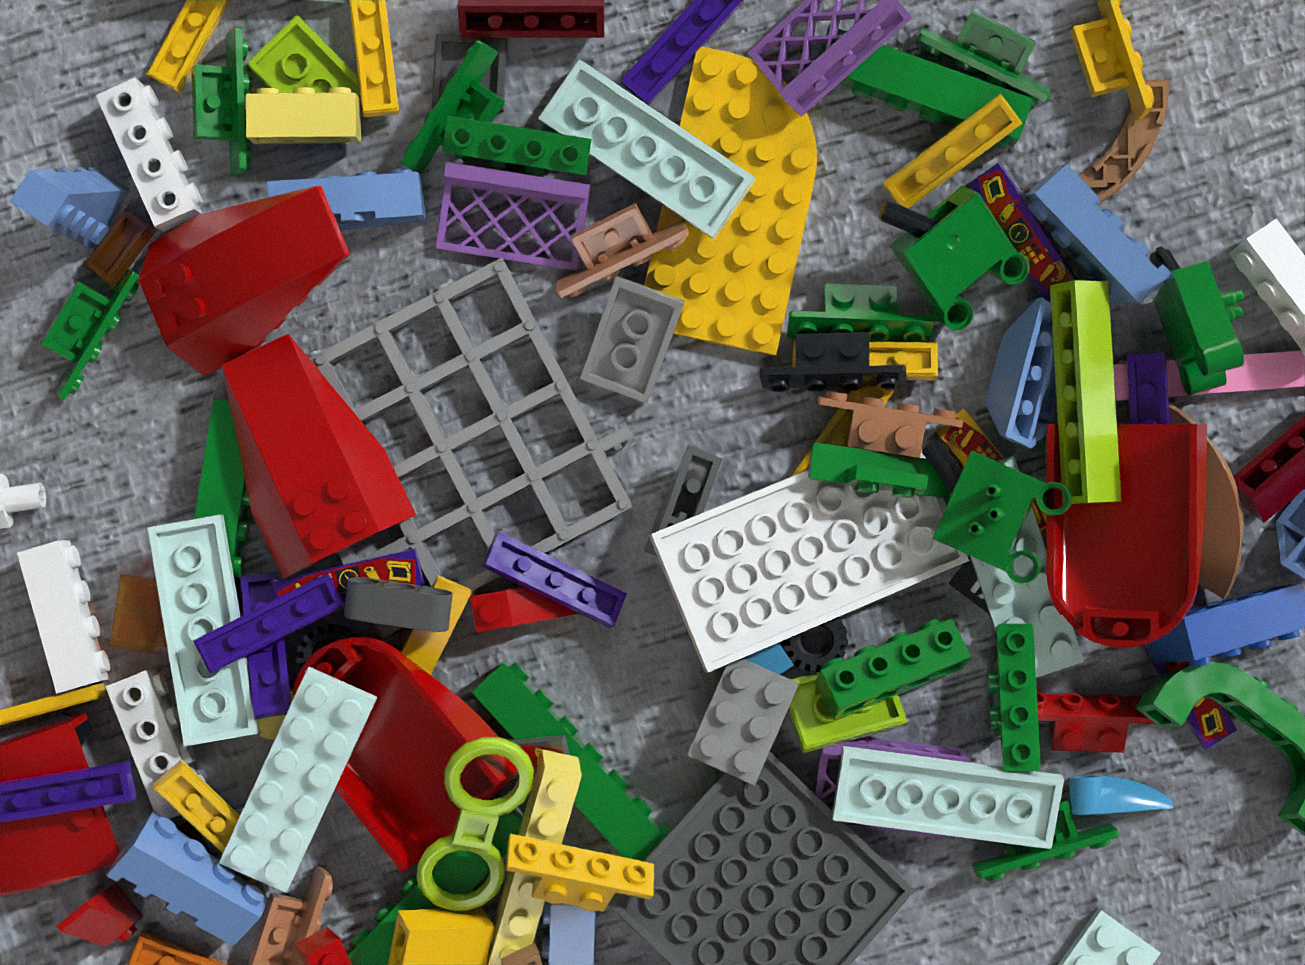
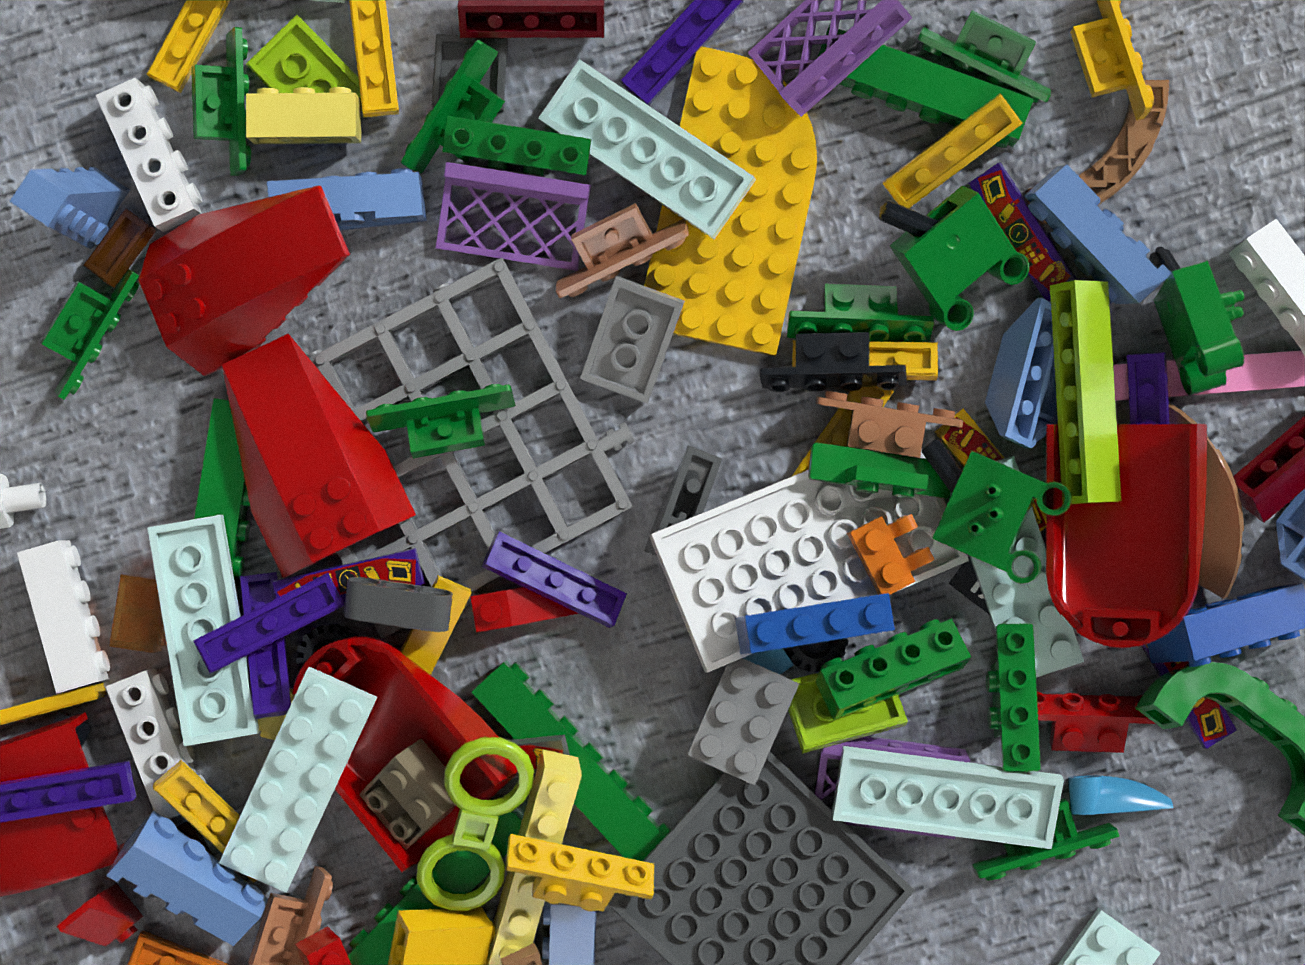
(410, 794): none -> dark tan slope
(444, 421): none -> green bracket
(814, 623): none -> blue brick
(882, 557): none -> orange plate

